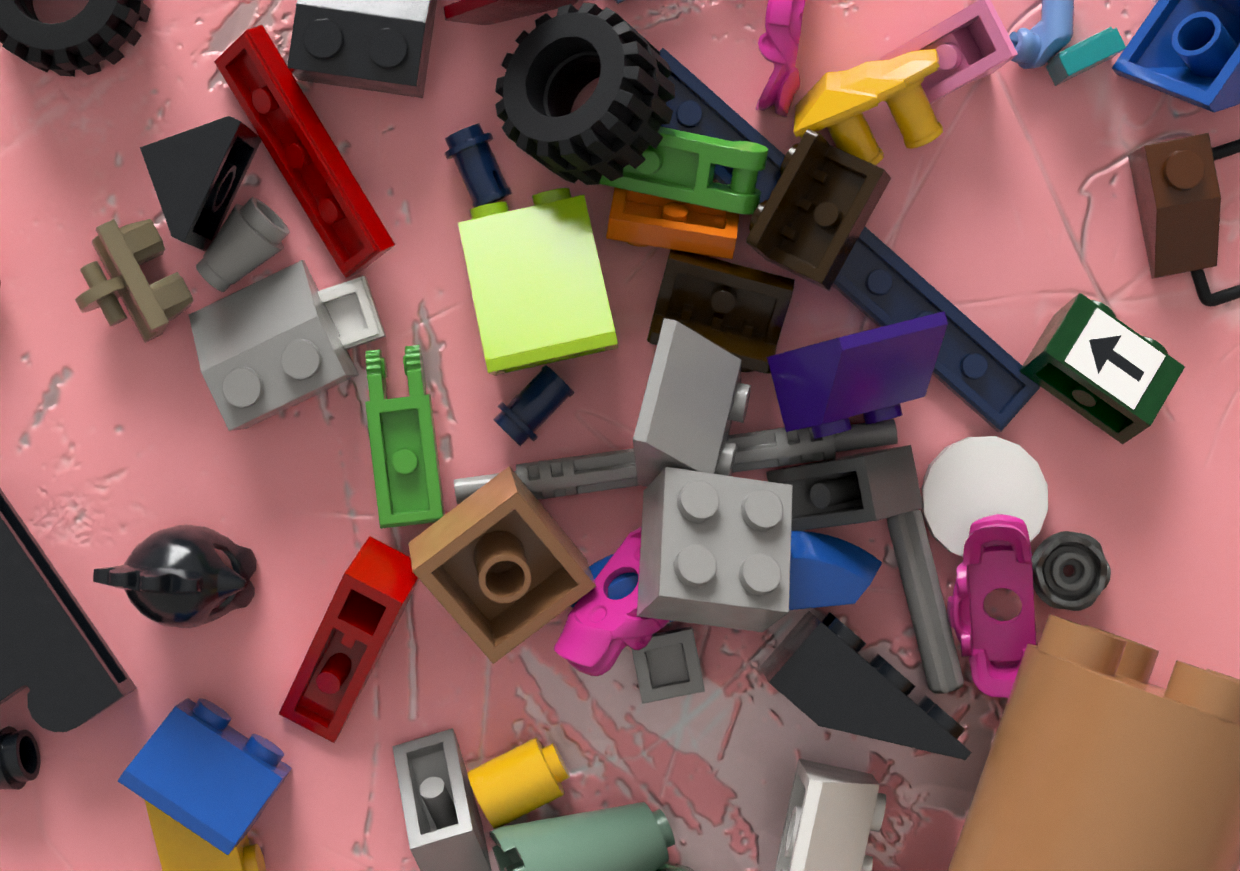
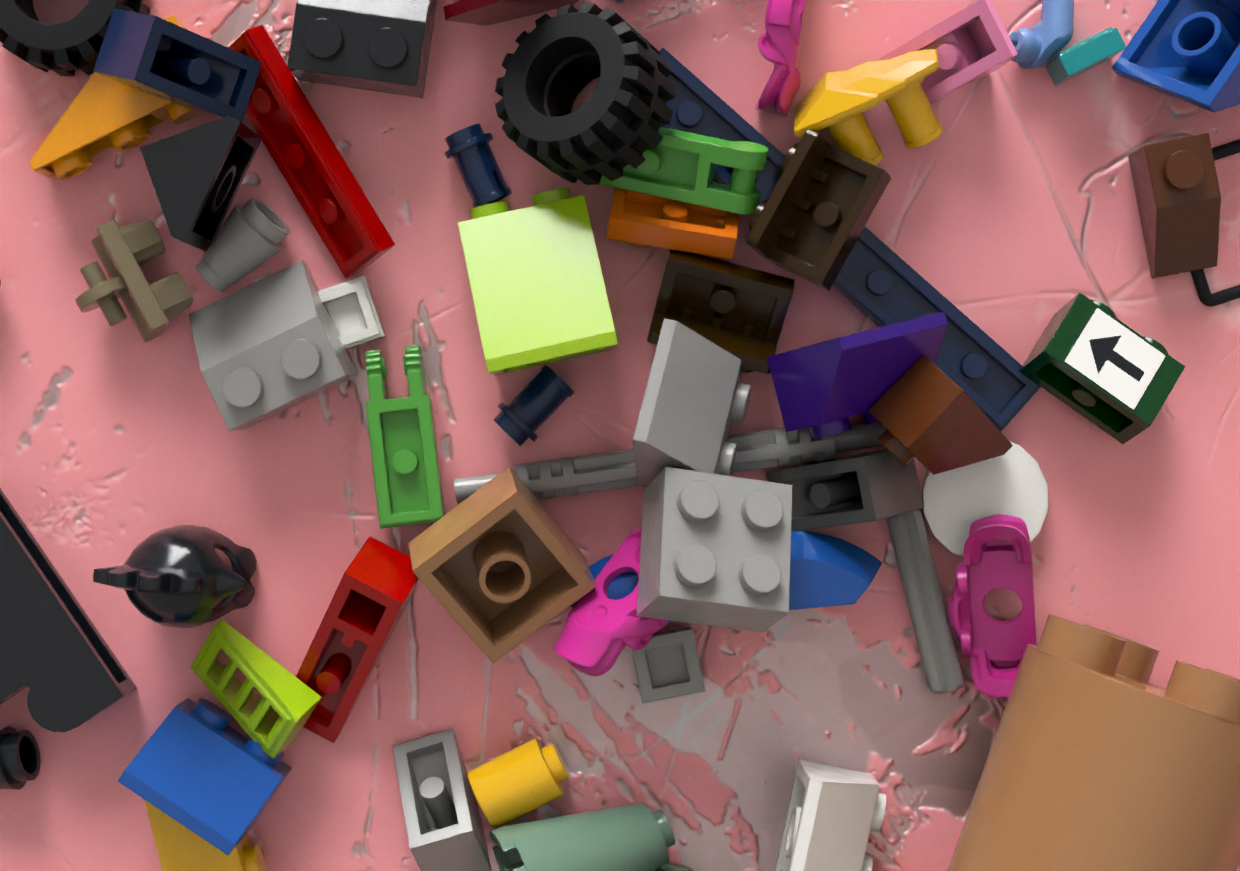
(102, 118): none -> light orange slope
(176, 64): none -> dark blue slope
(286, 700): none -> lime slope
(844, 692): black slope -> none
(935, 421): none -> reddish brown slope
(1089, 575): dark grey plate -> none

